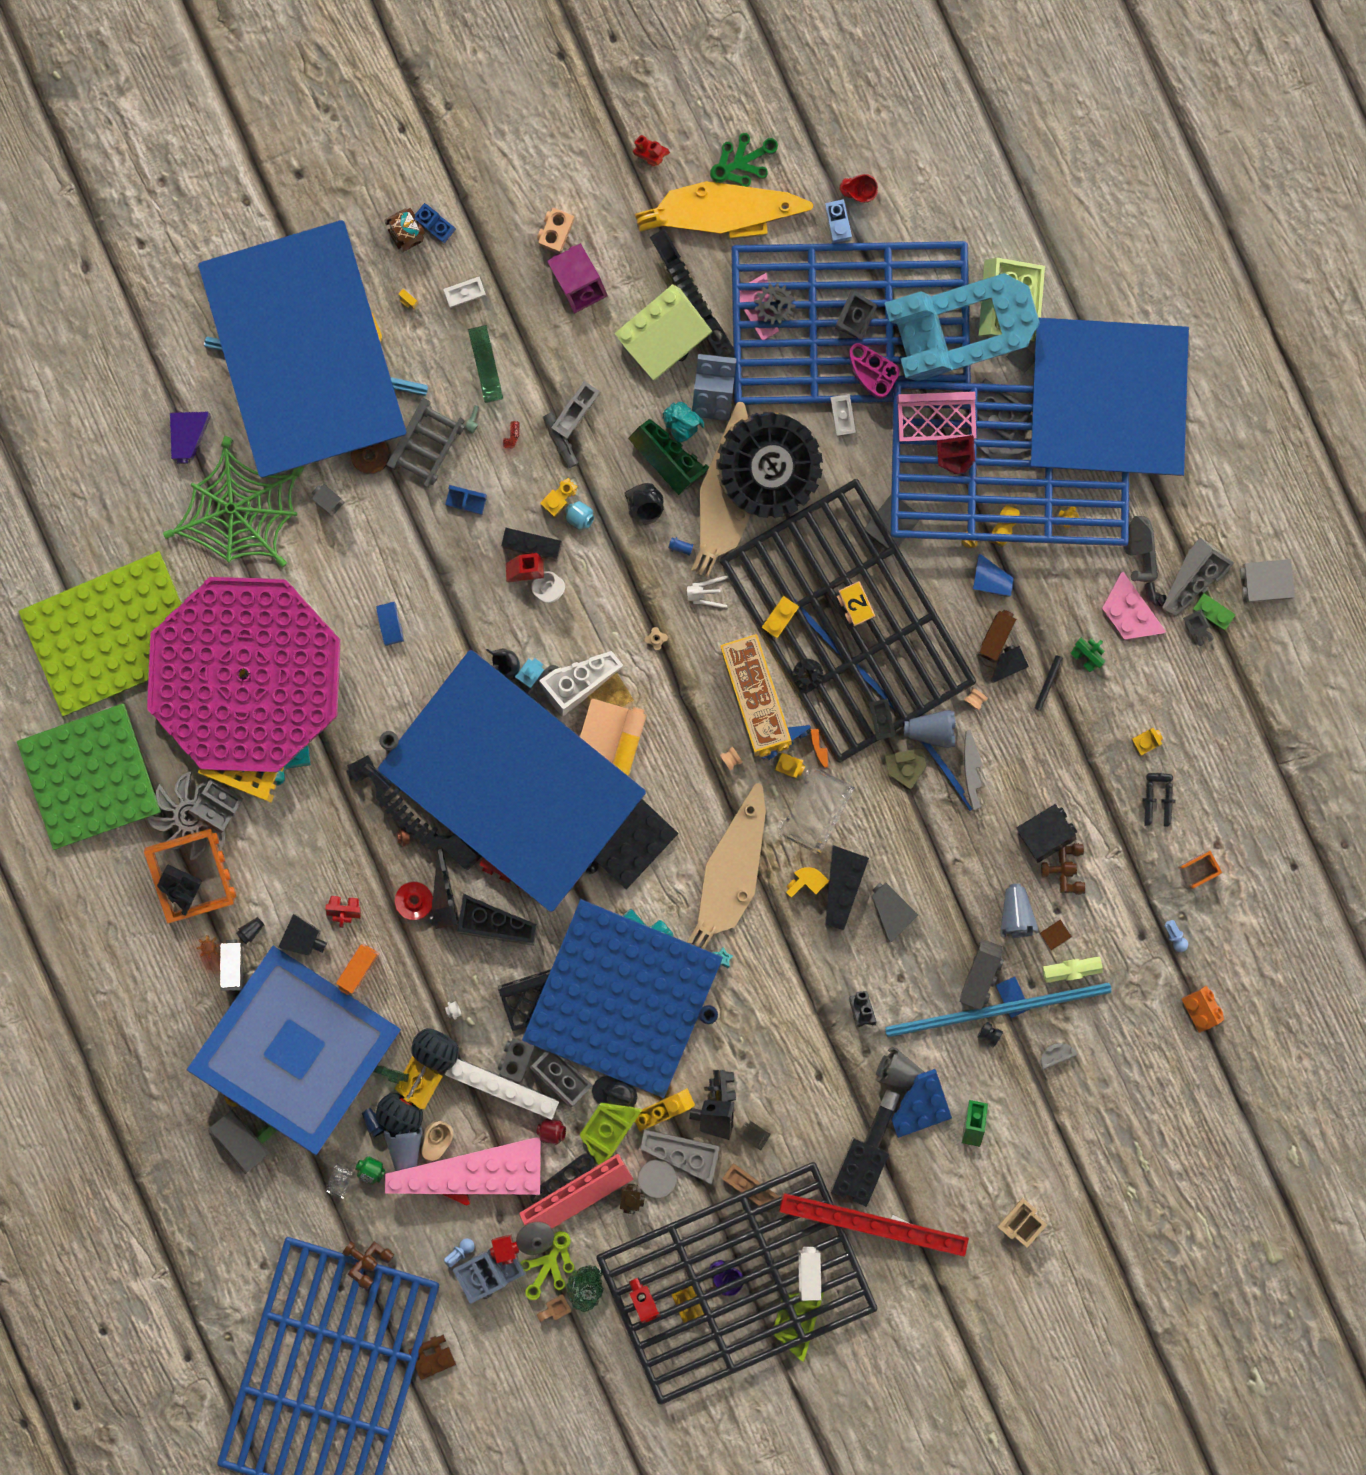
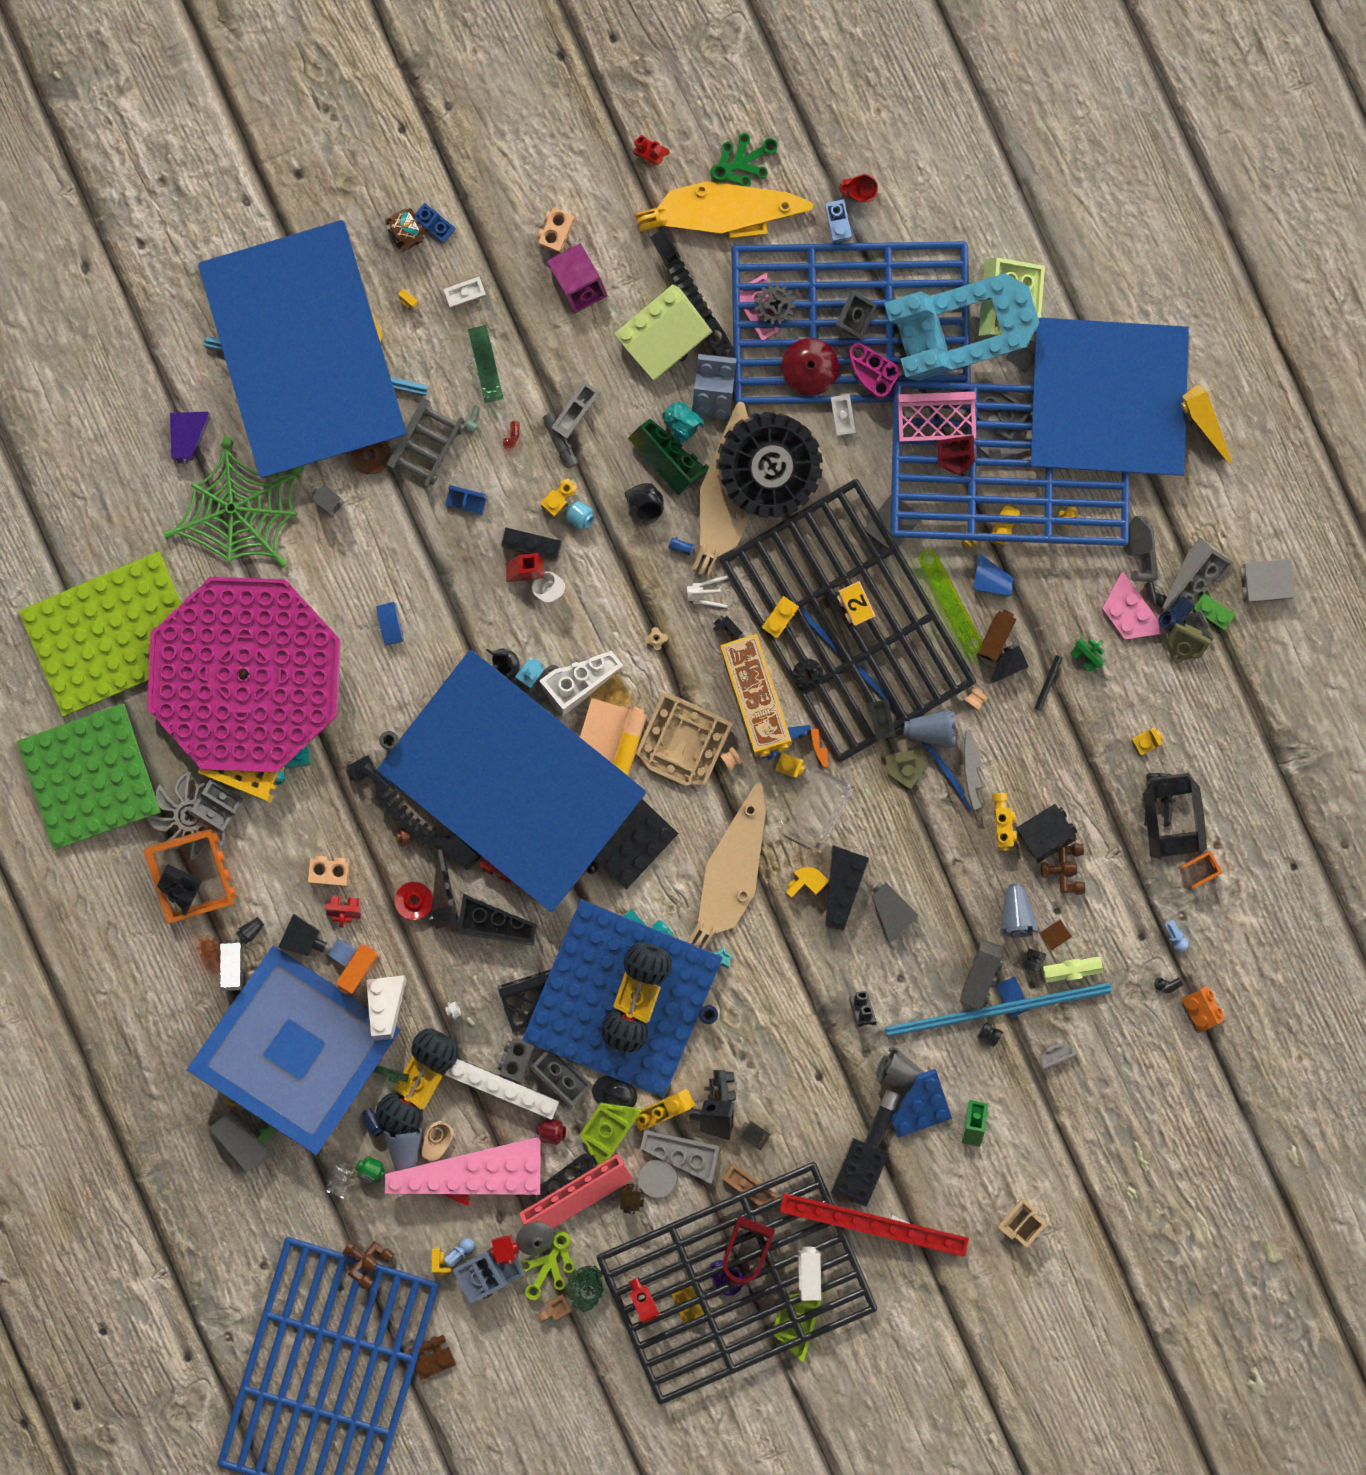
(328, 876): none -> light nougat brick
(342, 952): none -> medium blue brick
(384, 1005): none -> white wedge
(437, 1259): none -> yellow bracket
(645, 968): none -> black plate
(683, 740): none -> tan wedge
(731, 629): none -> black bracket
(756, 1228): none -> dark red window
(805, 379): none -> dark red dish
(950, 601): none -> clear neon green plate
(1005, 826): none -> yellow brick
(1034, 960): none -> black wheel
(1167, 986): none -> black arm
(1175, 843): none -> black wedge
(1177, 614): none -> dark blue piece
(1187, 643): none -> olive plate
(1200, 409): none -> yellow wedge

